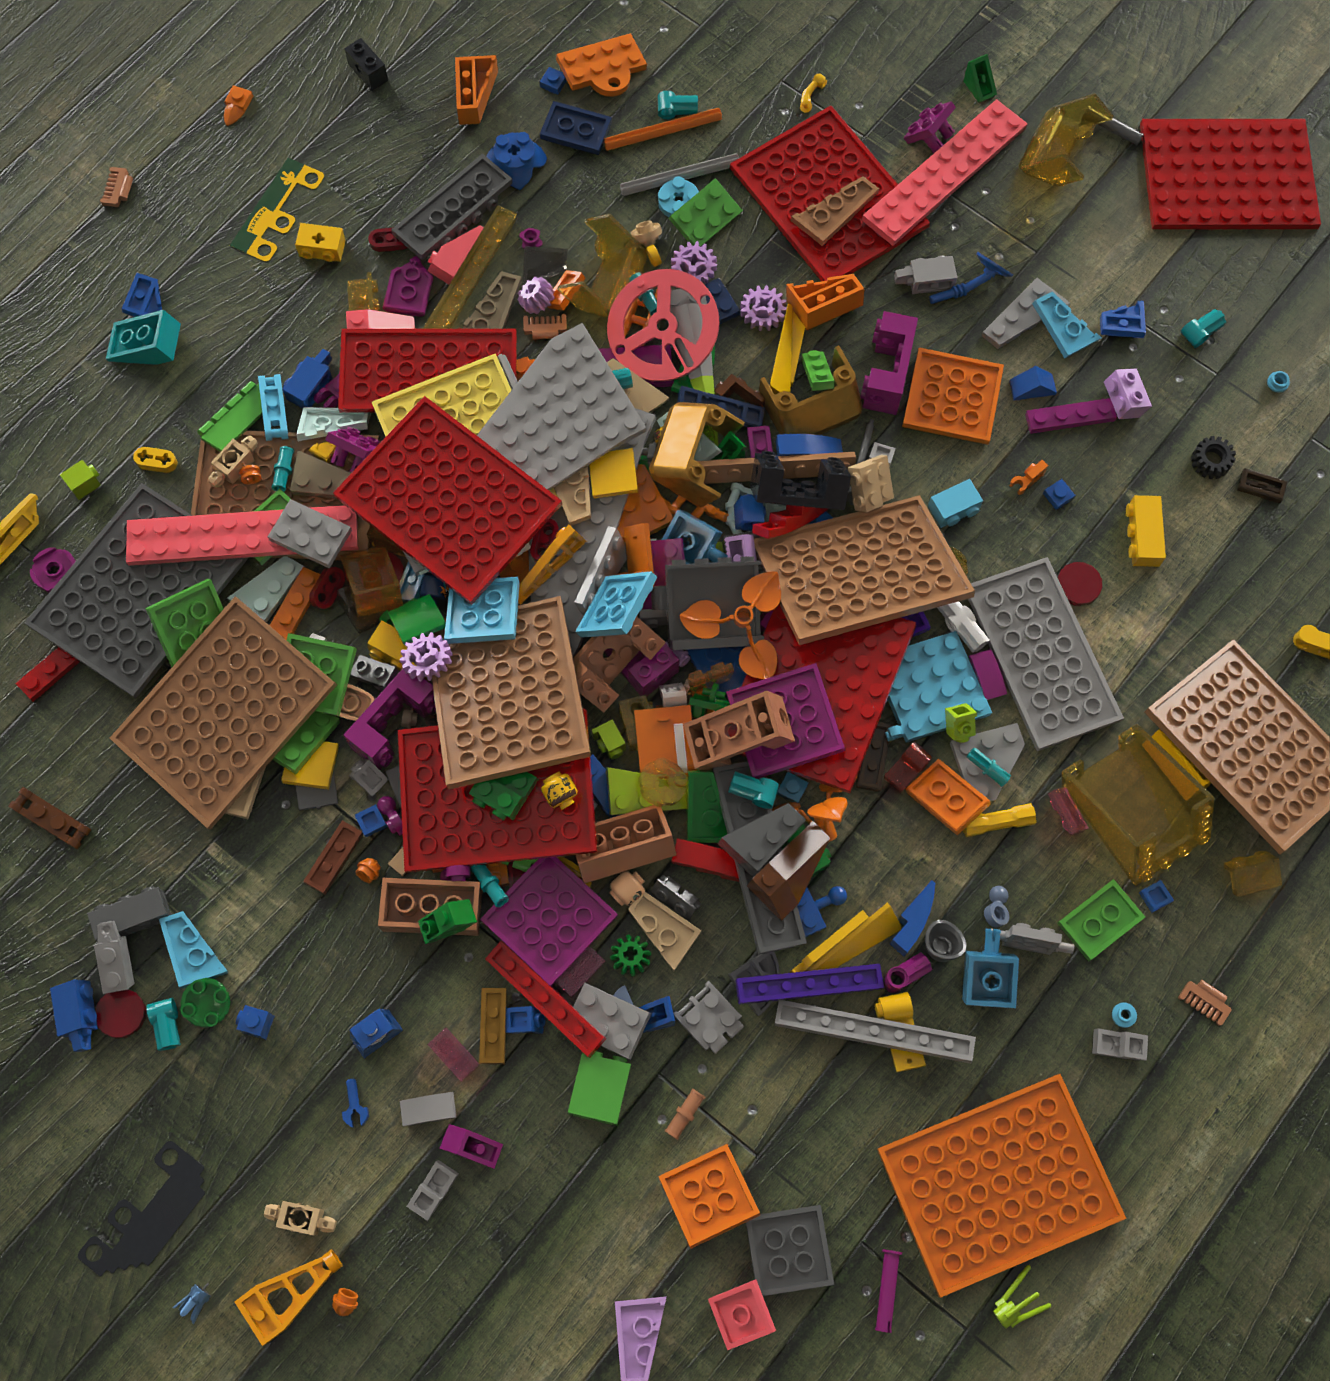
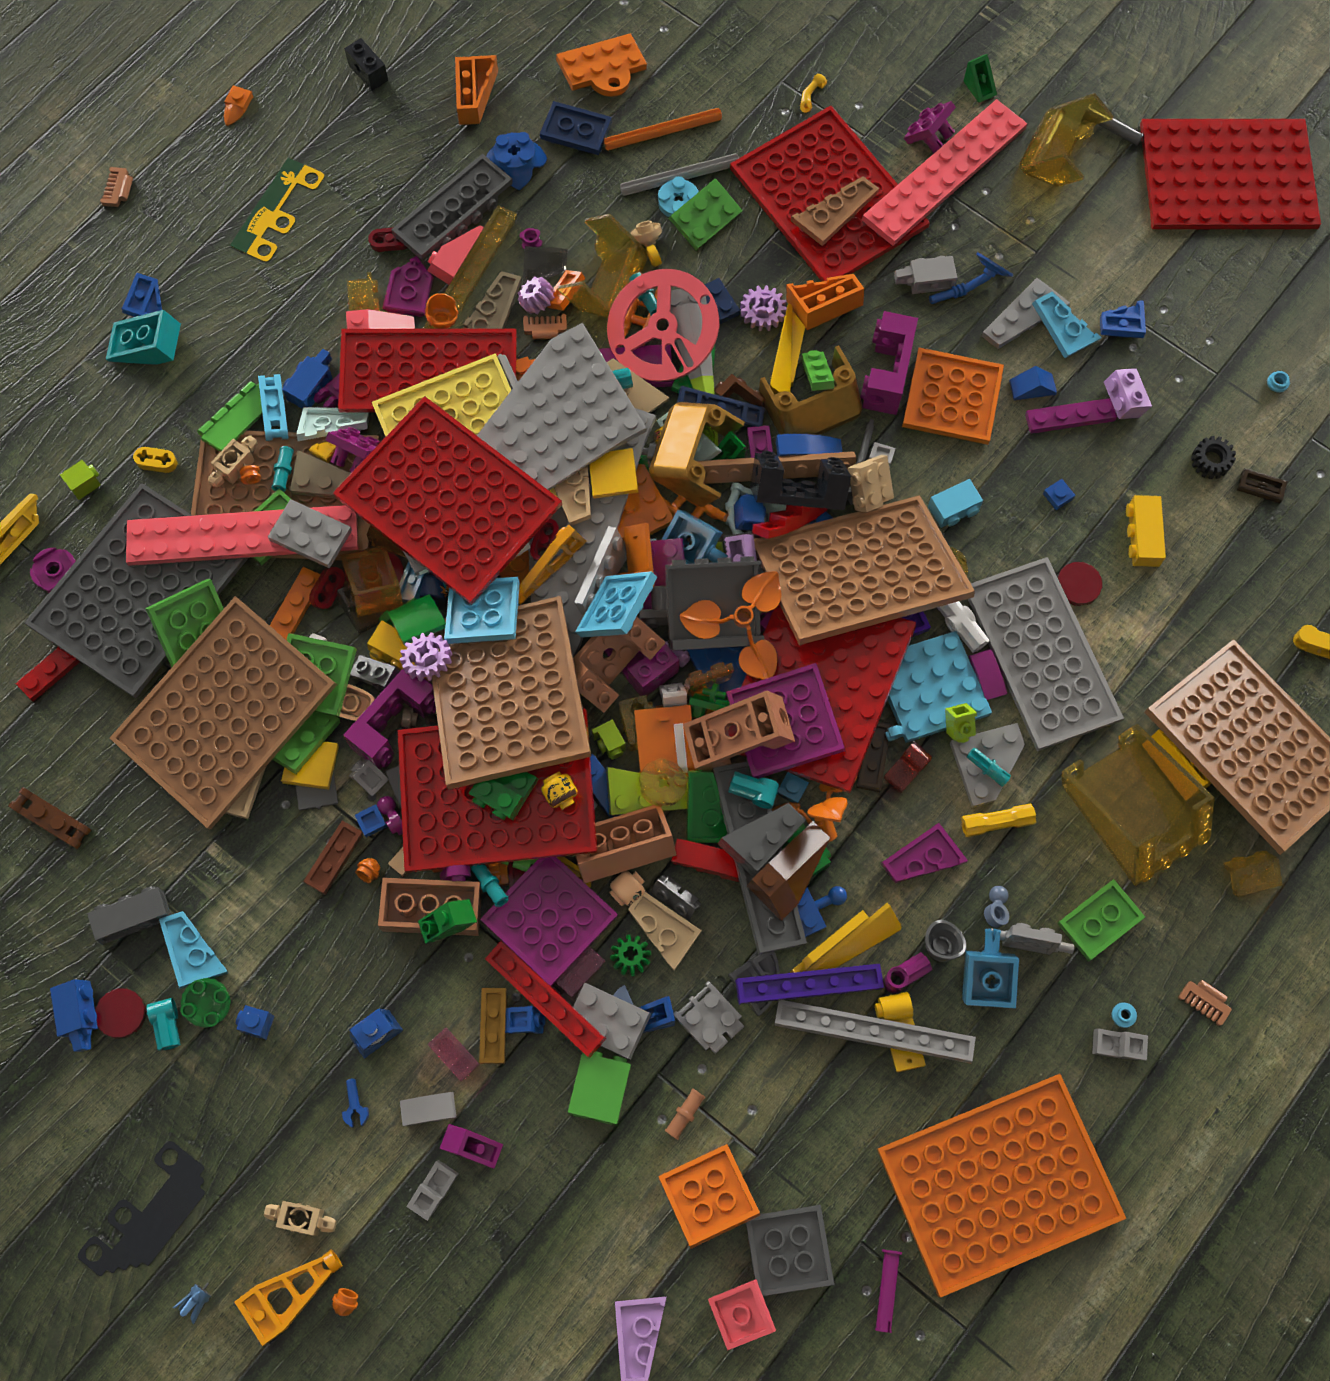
(113, 959): light grey hinge -> none
(269, 588): light aqua wing -> none
(320, 242): yellow brick -> none
(441, 311): none -> orange hair
(553, 80): blue plate -> none
(671, 105): teal piece -> none
(689, 255): lavender gear -> none
(914, 920): blue slope -> none
(924, 855): none -> magenta wing
(948, 796): orange tile -> none
(1008, 1313): lime plant -> none
(1033, 474): orange plate -> none
(1068, 811): clear pink plate -> none
(1156, 896): blue tile -> none
(1199, 330): teal piece -> none

